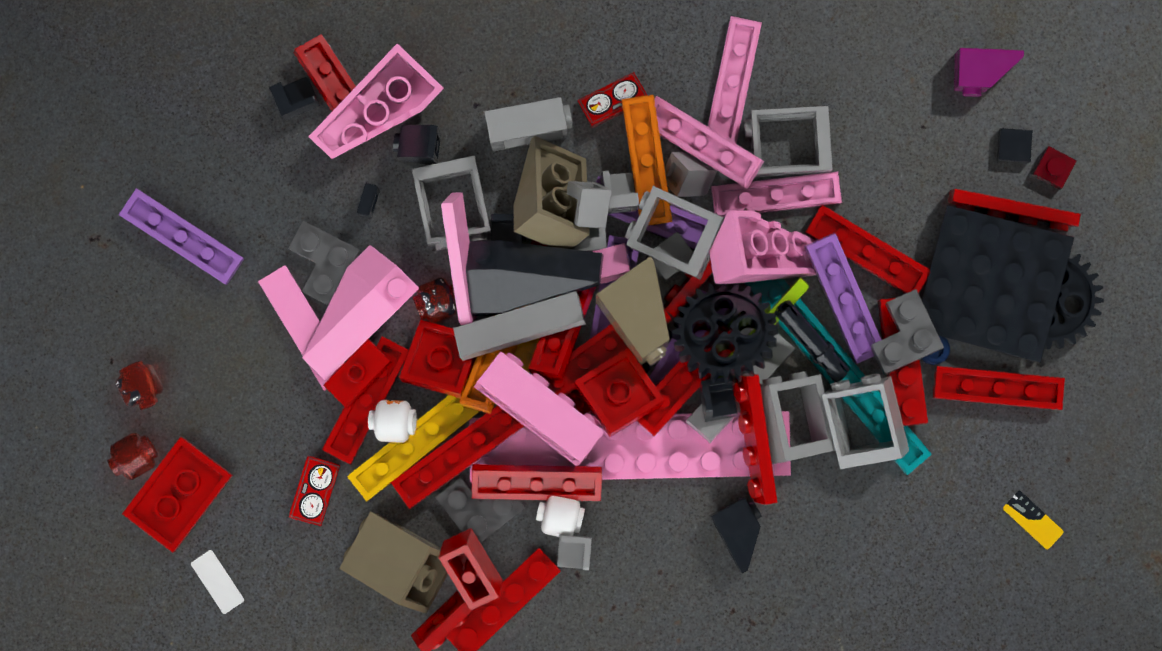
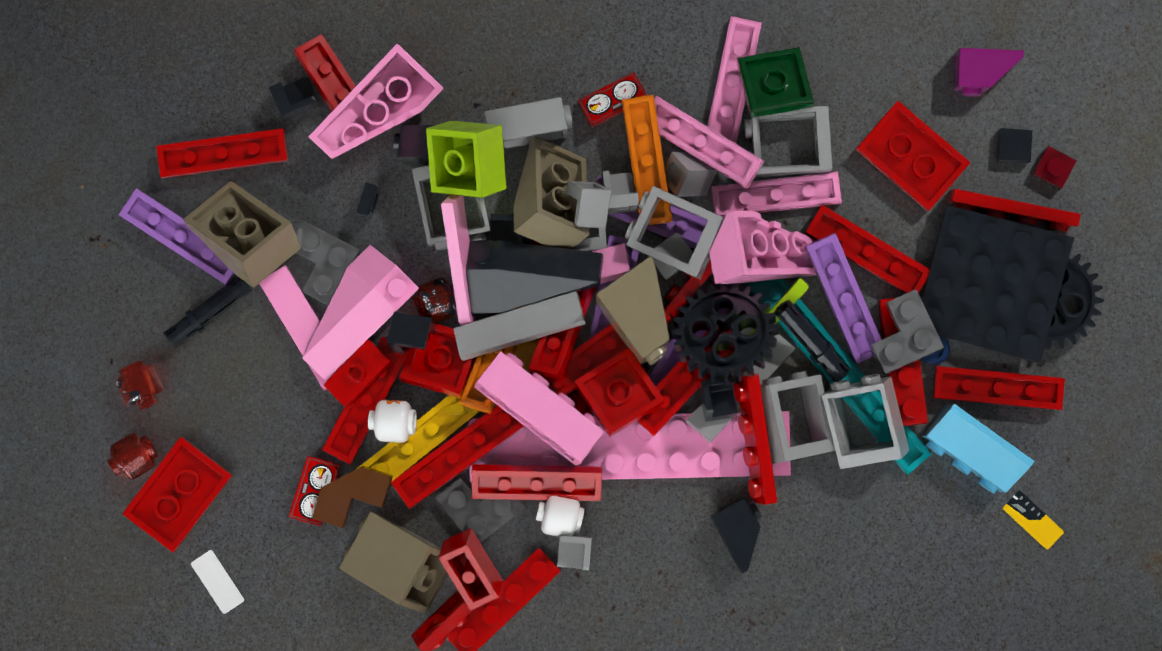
(201, 316): none -> black pin
(222, 153): none -> red plate
(244, 233): none -> dark tan slope
(361, 484): none -> reddish brown tile
(409, 332): none -> black panel
(466, 158): none -> lime brick
(775, 82): none -> dark green tile
(912, 156): none -> red plate
(976, 449): none -> medium azure slope

